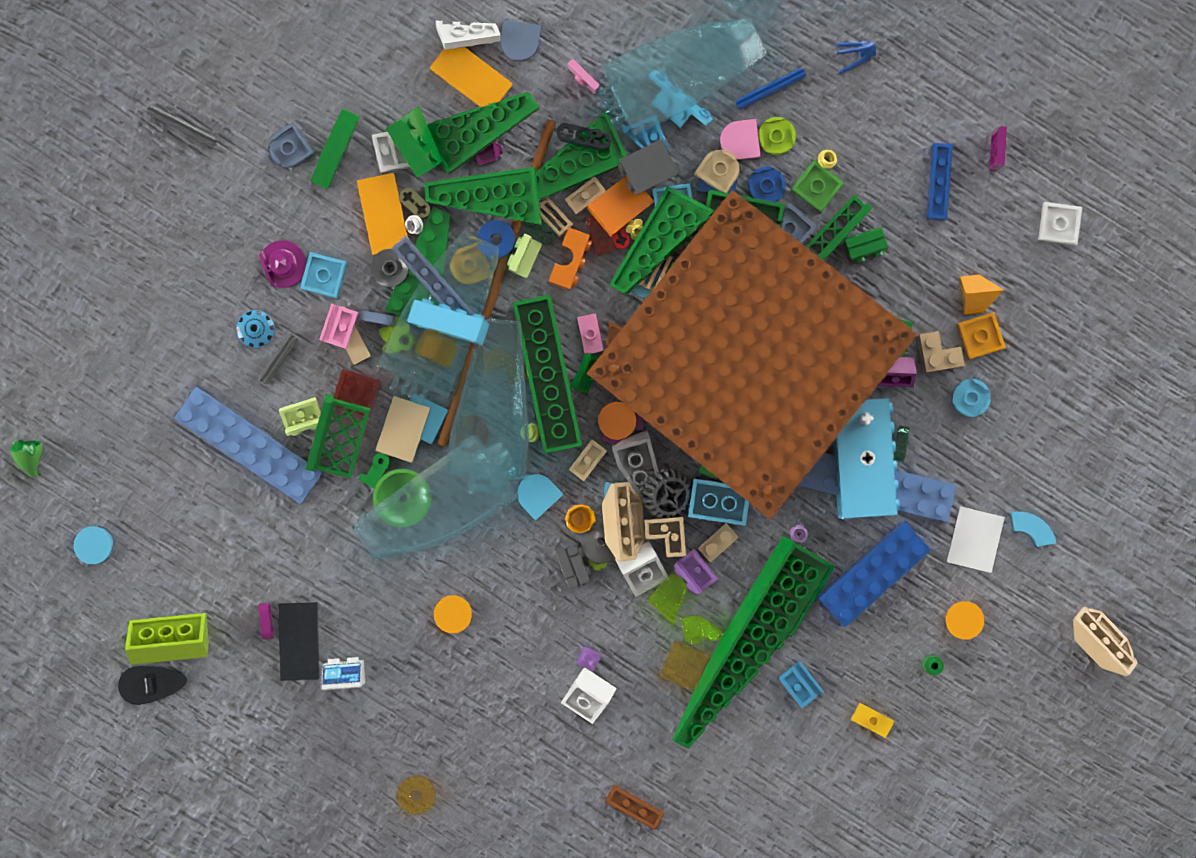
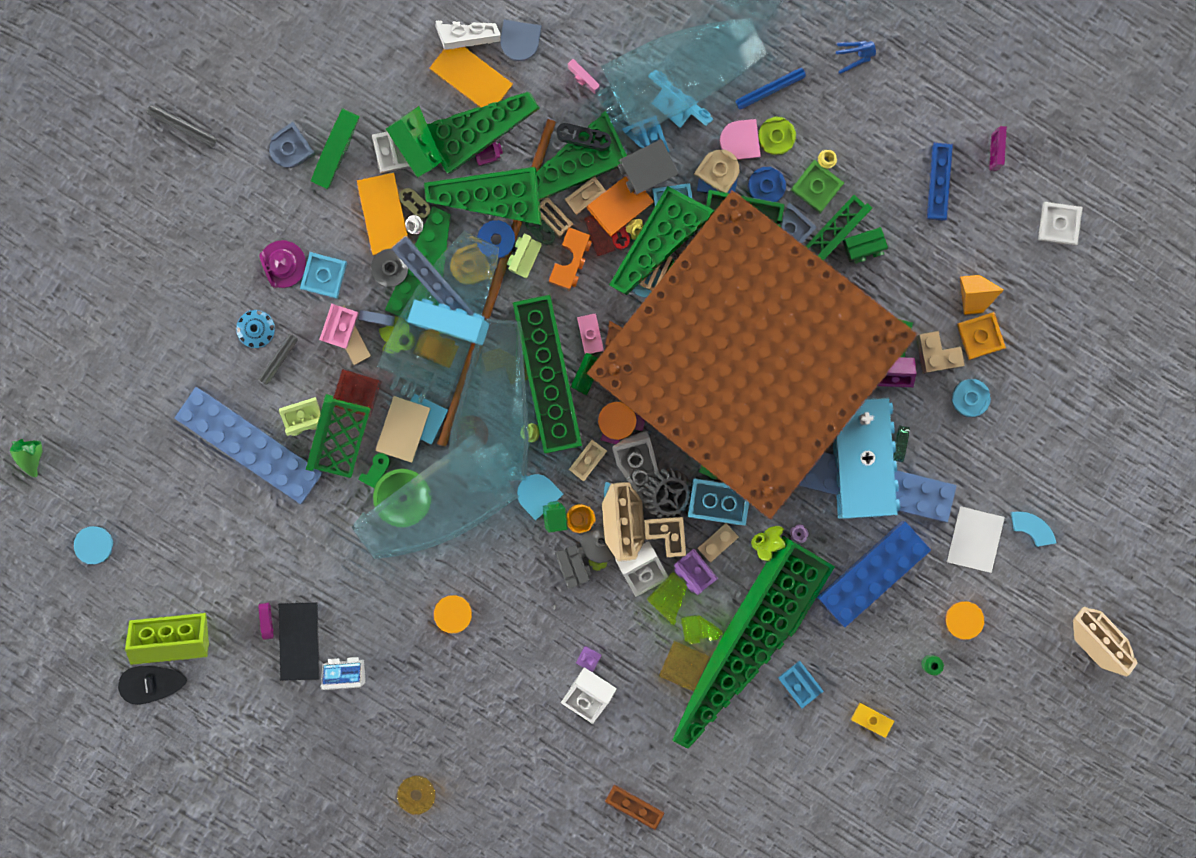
(554, 517): none -> green brick
(770, 542): none -> lime plate

